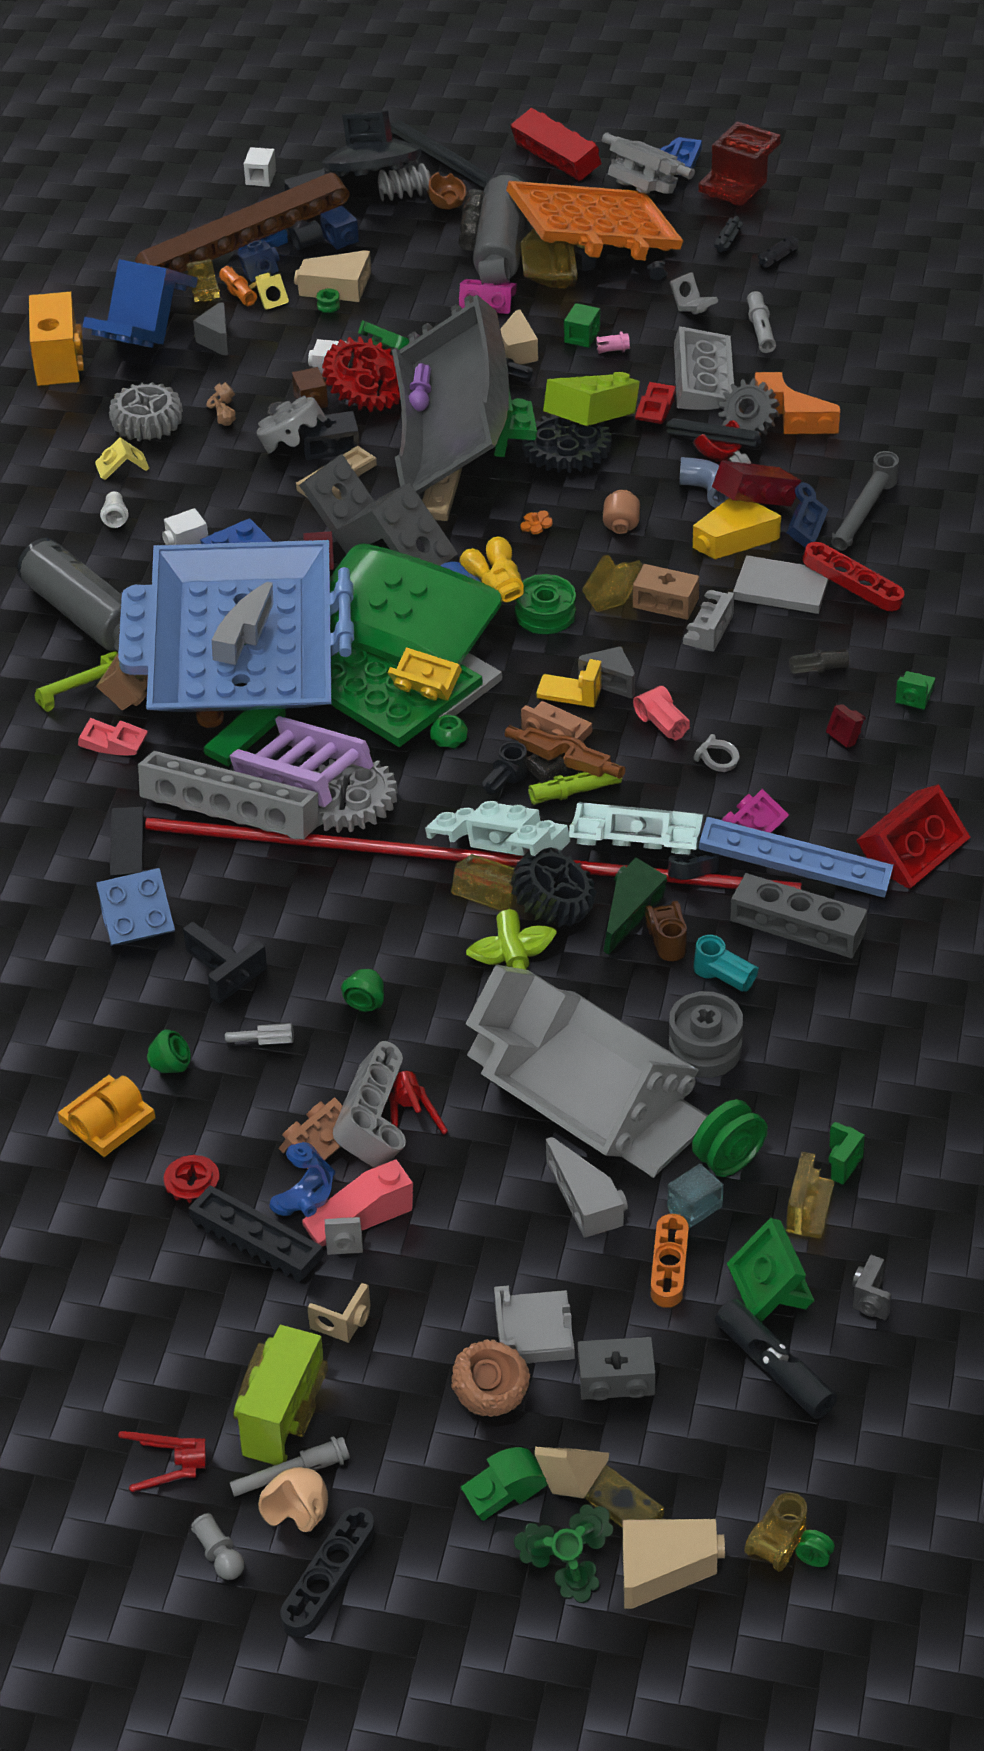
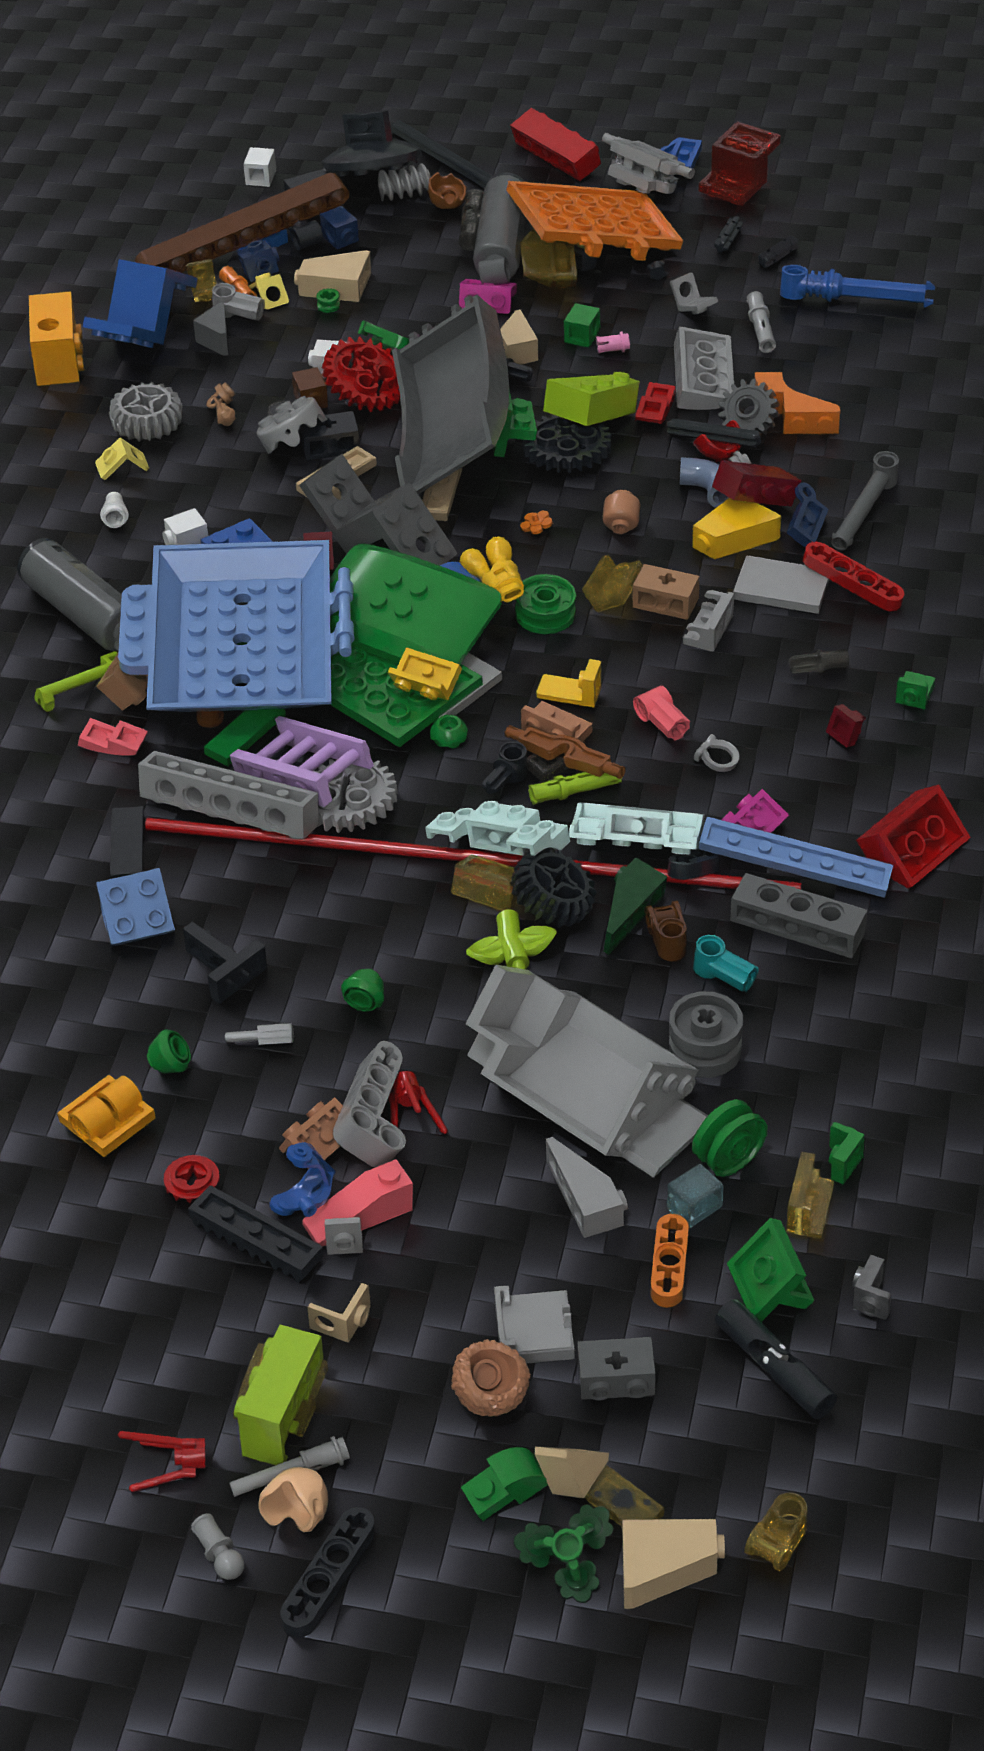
(237, 303): none -> light grey piece
(242, 624): light grey slope -> none
(420, 387): medium lavender axle -> none
(616, 671): dark grey slope -> none
(815, 1548): green bush -> none
(832, 285): none -> blue piece

